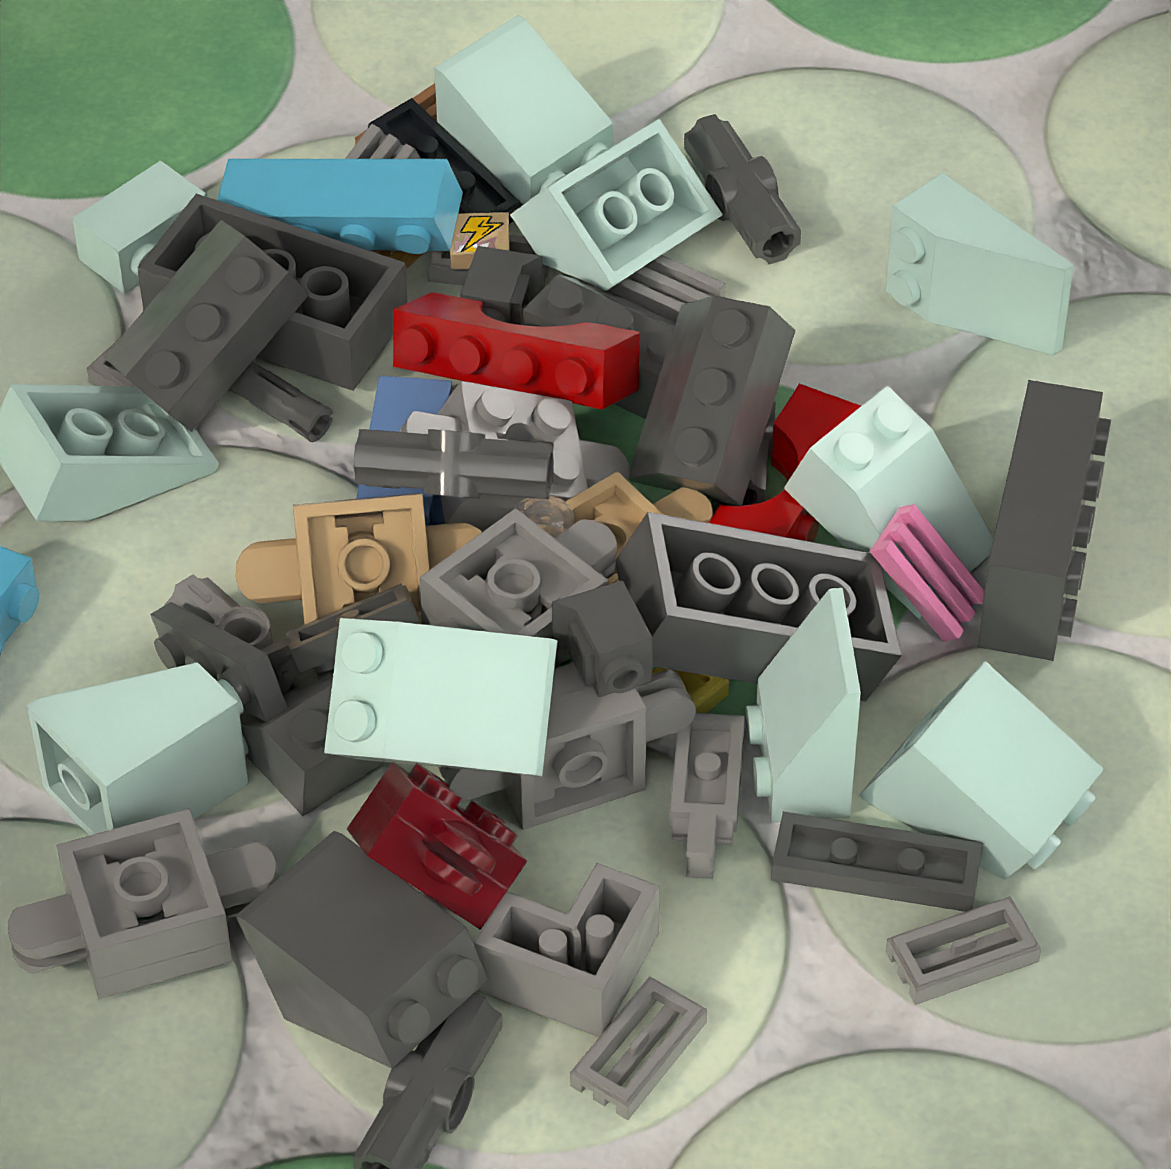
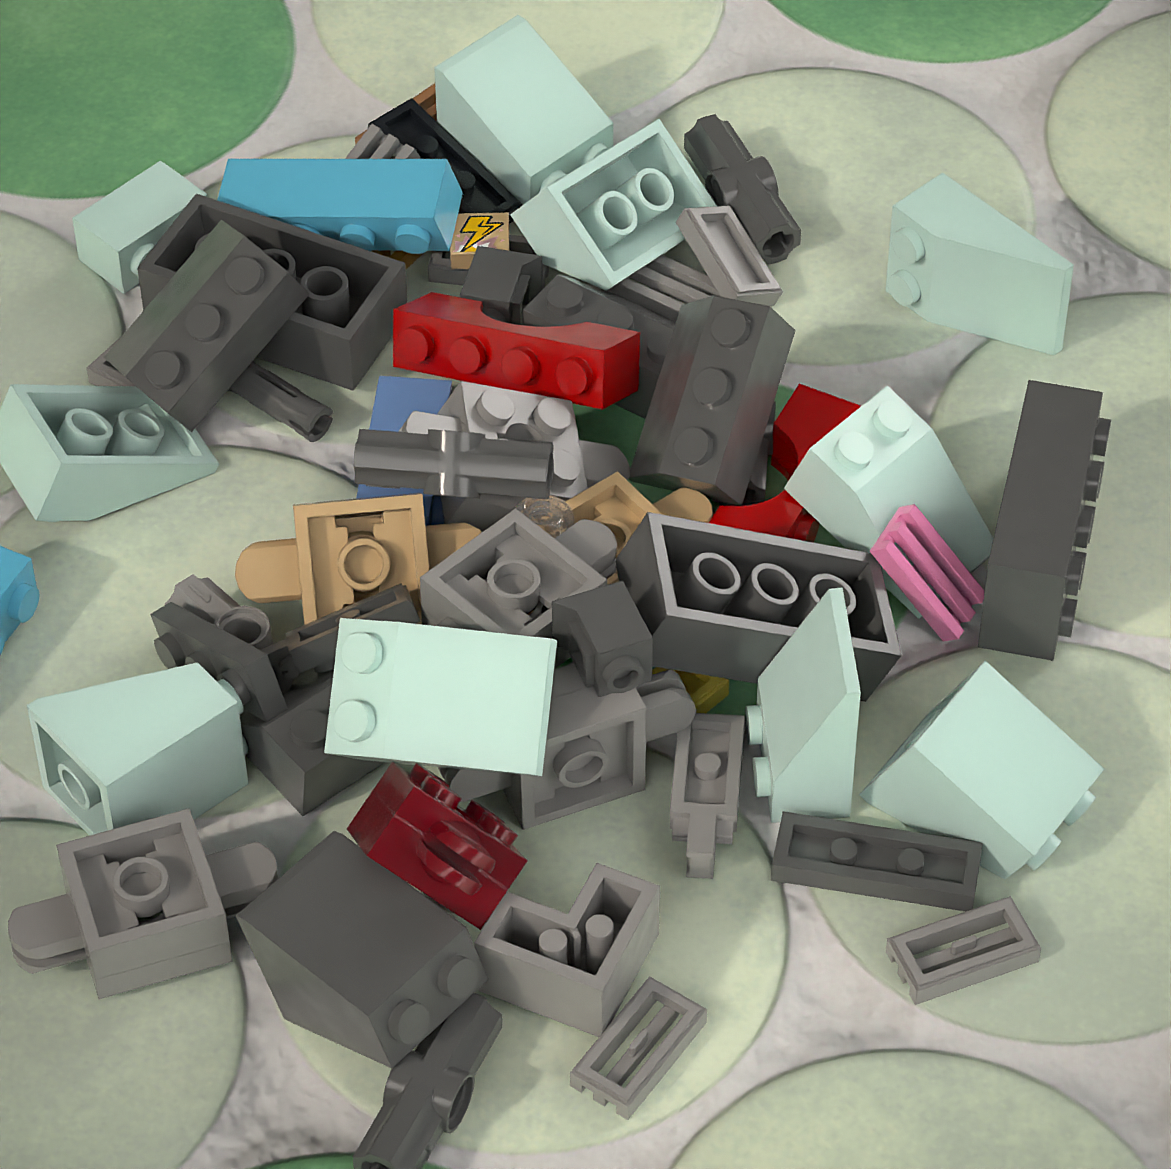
(728, 255): none -> light grey tile

